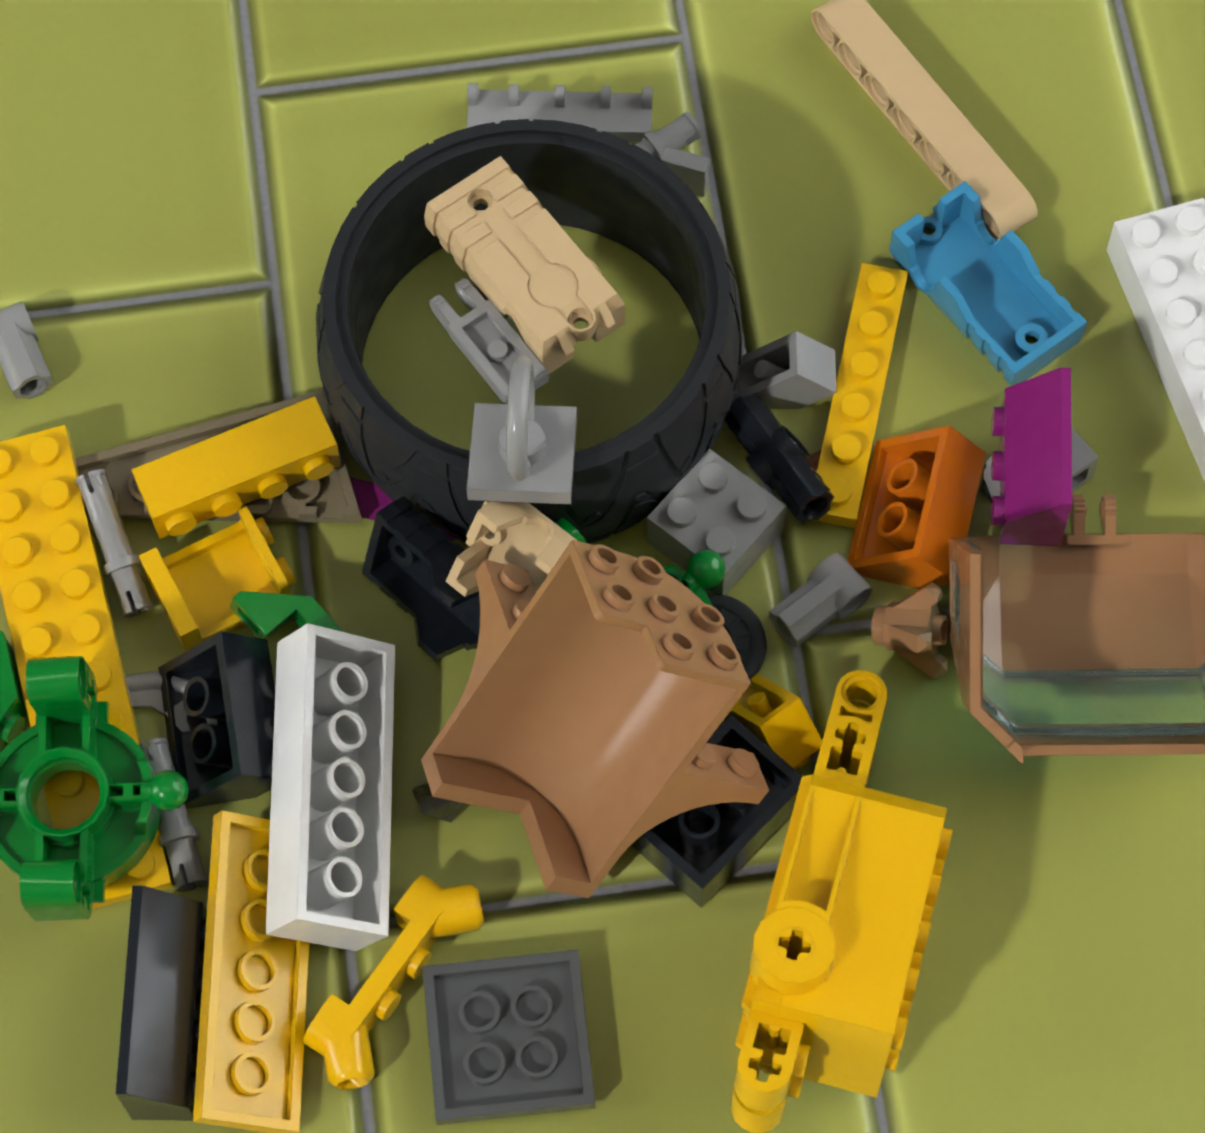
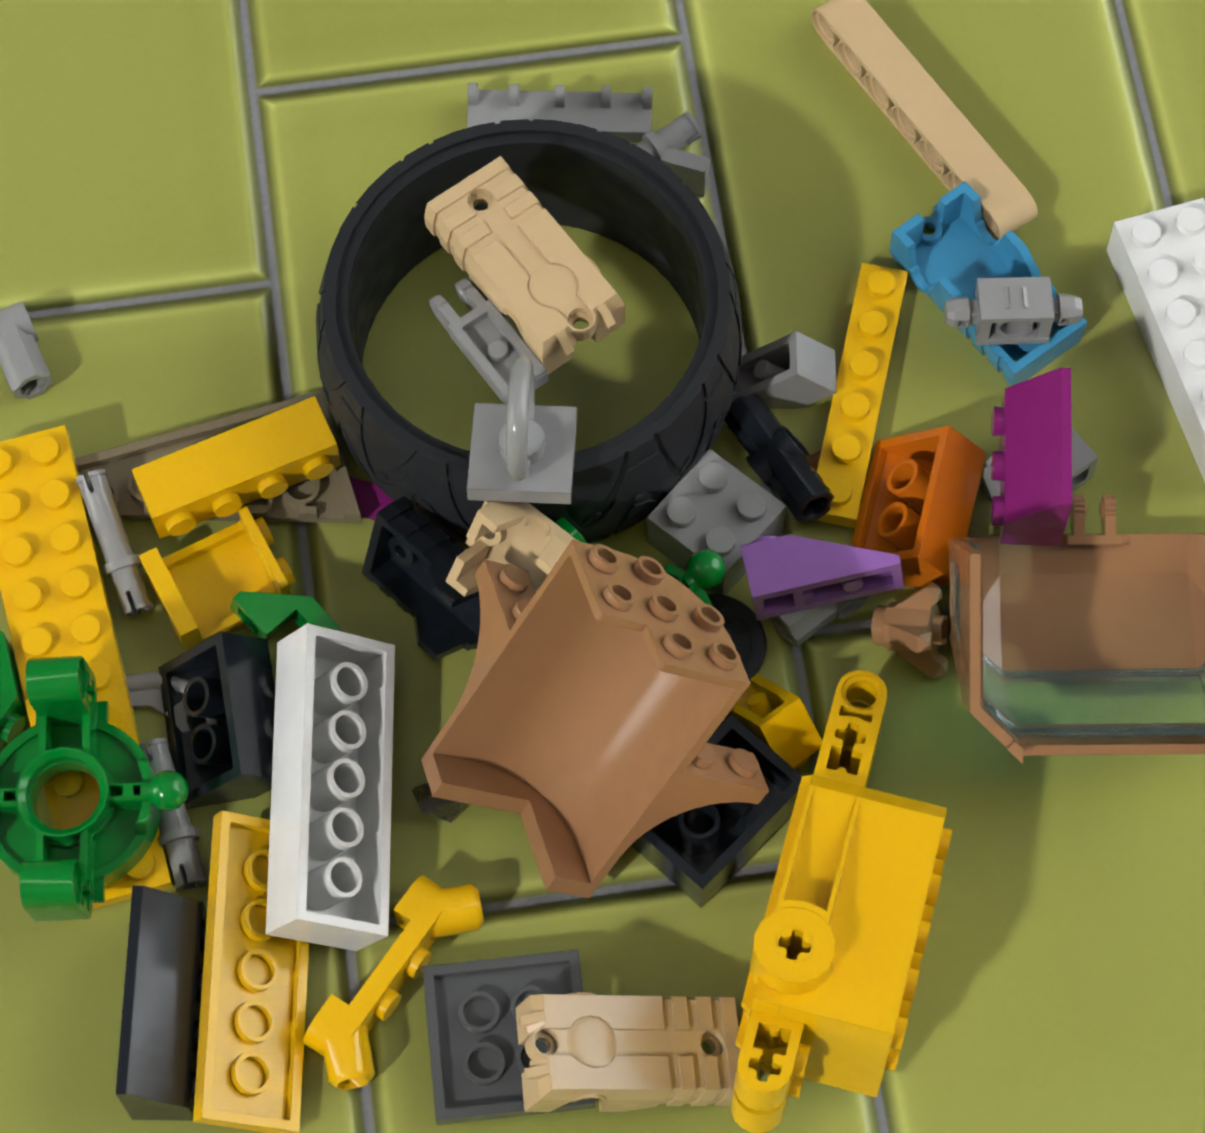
(627, 1050): none -> tan piece
(807, 573): none -> medium lavender slope
(1013, 310): none -> light grey piece

